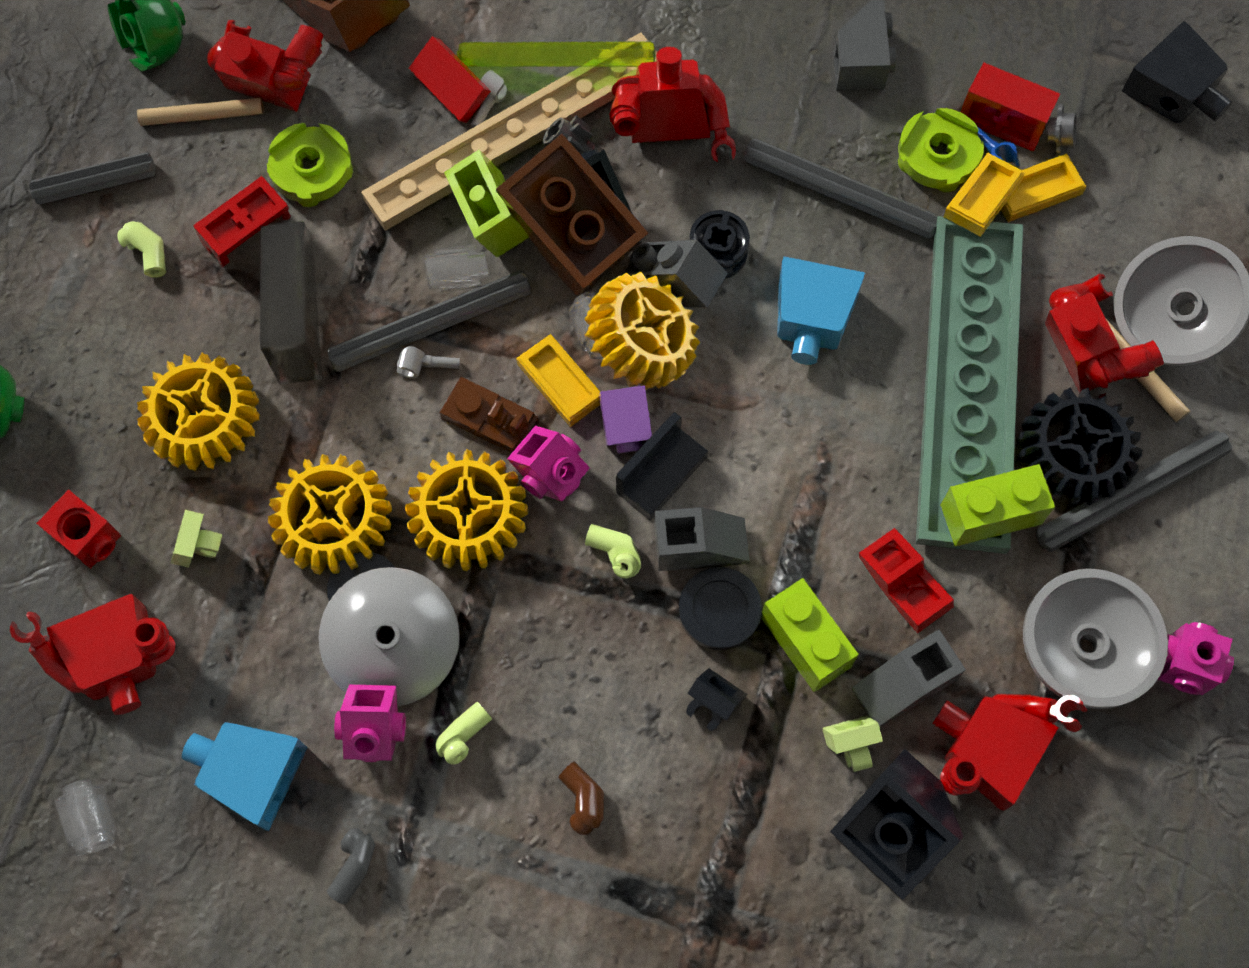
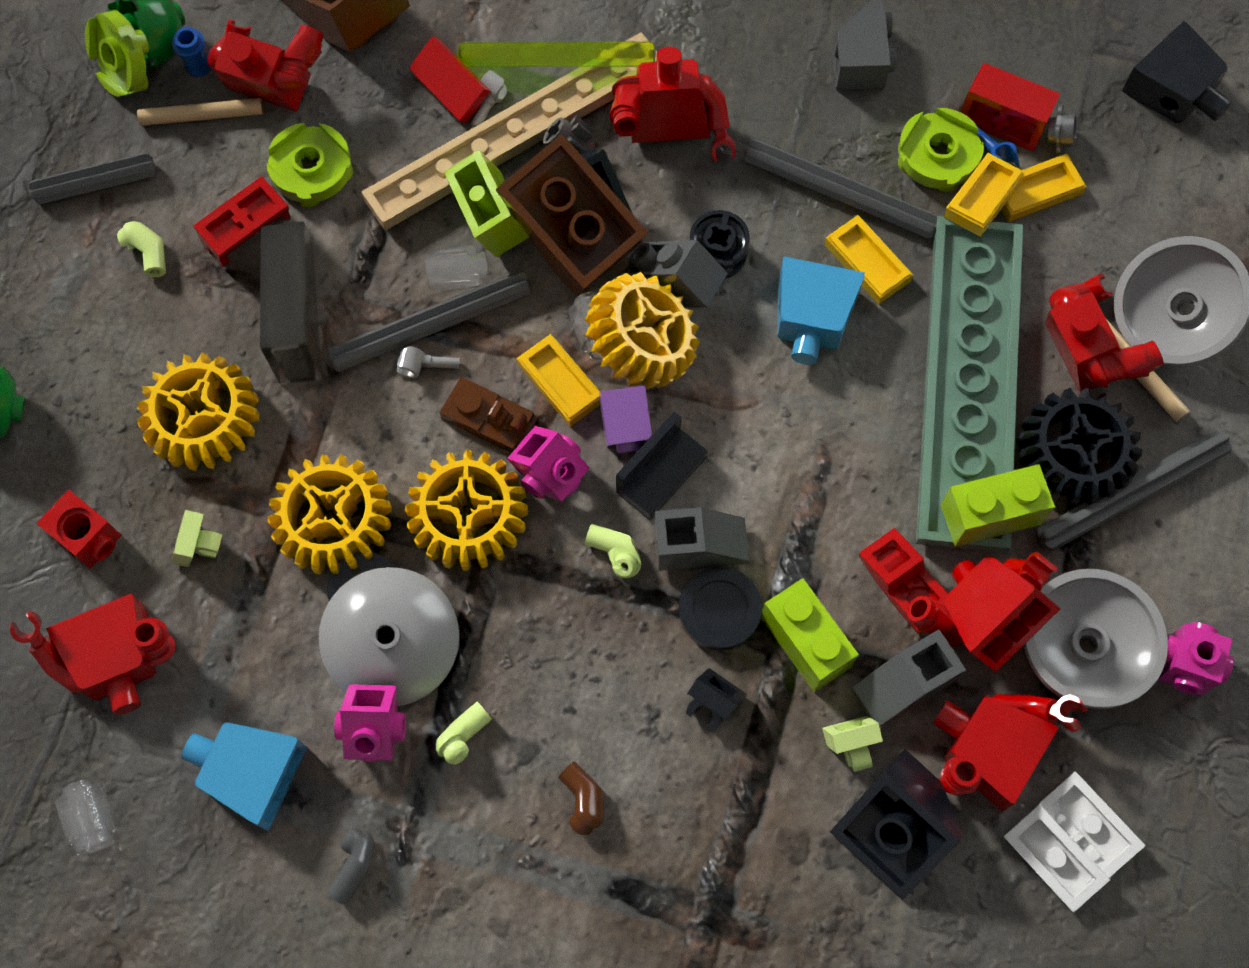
(118, 53): none -> lime plate
(190, 46): none -> blue pin
(863, 251): none -> yellow tile
(991, 607): none -> red torso
(1074, 841): none -> white slope

